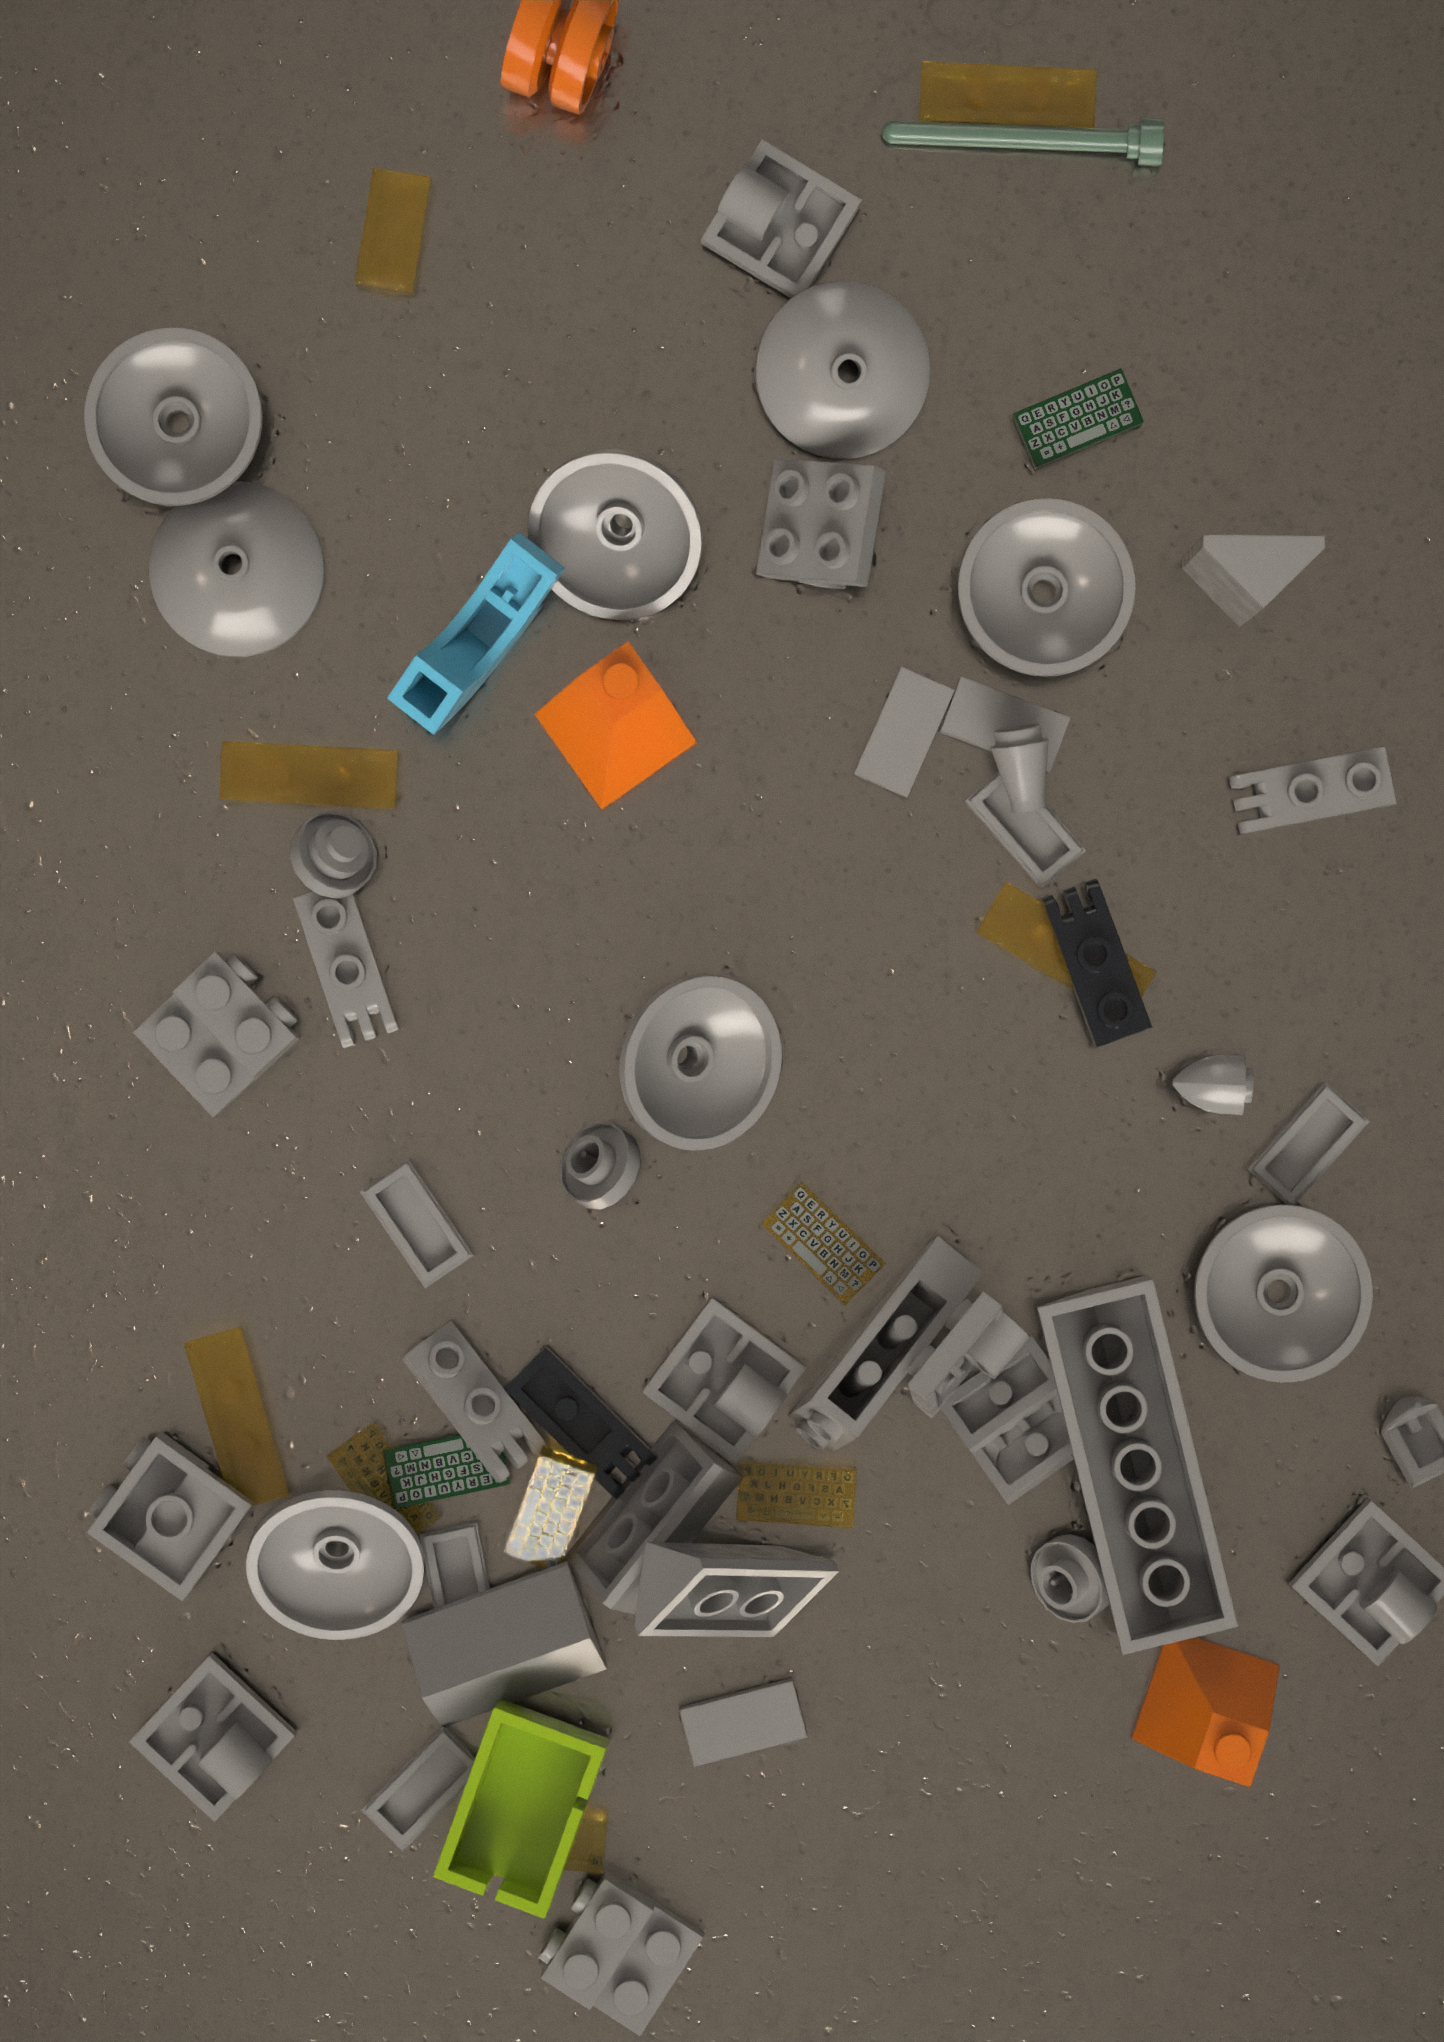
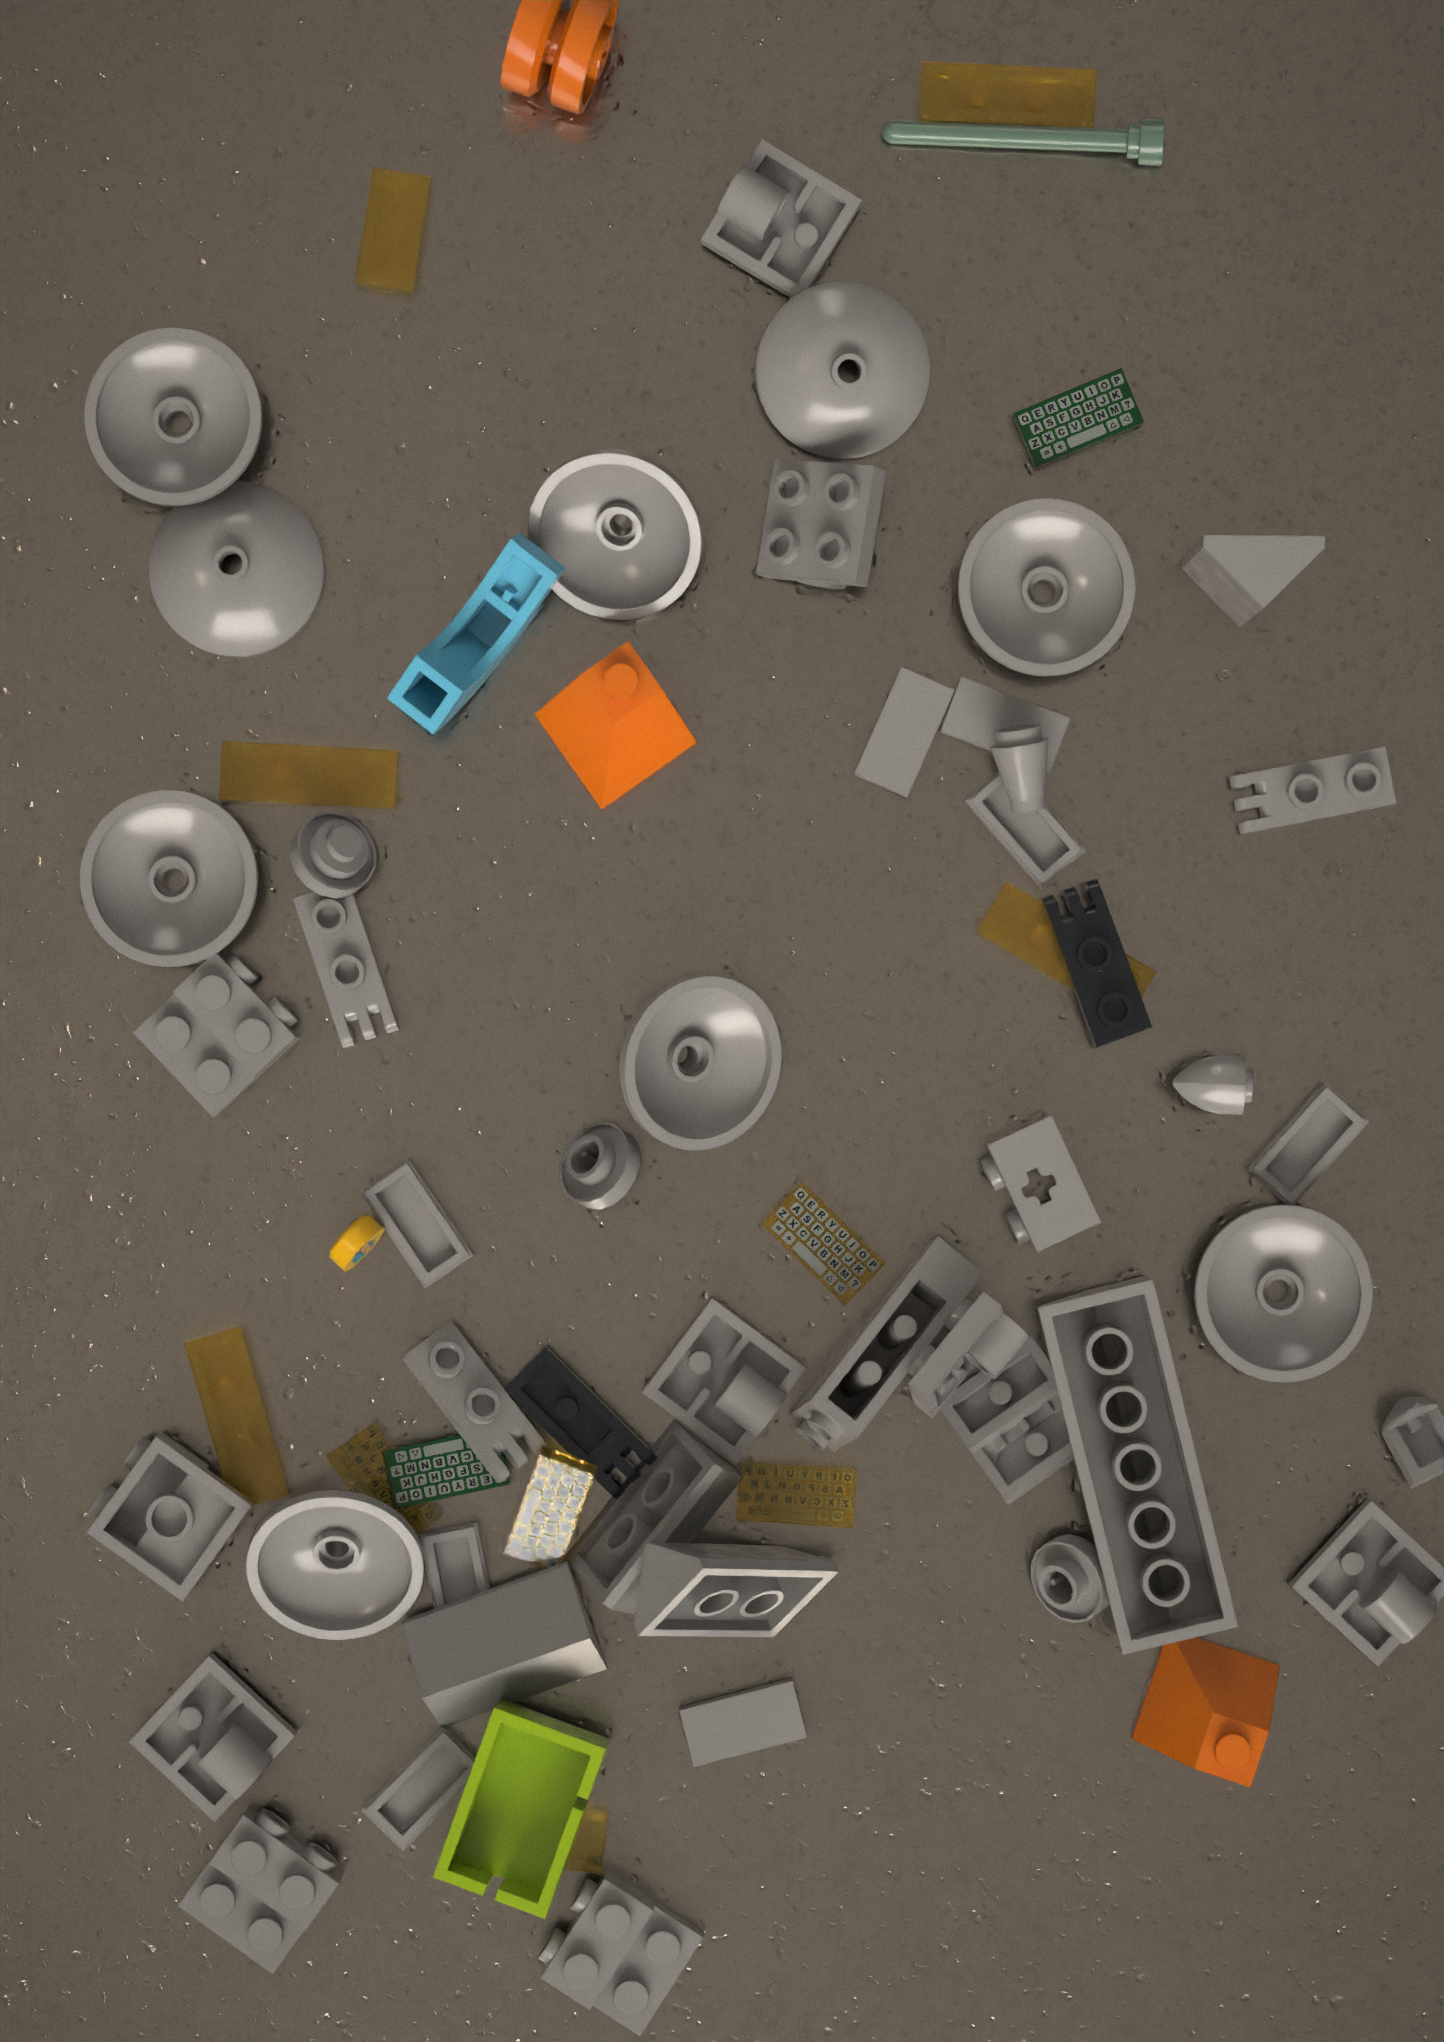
(127, 871): none -> light grey dish
(262, 1888): none -> light grey plate
(356, 1242): none -> yellow tile
(1067, 1204): none -> light grey brick

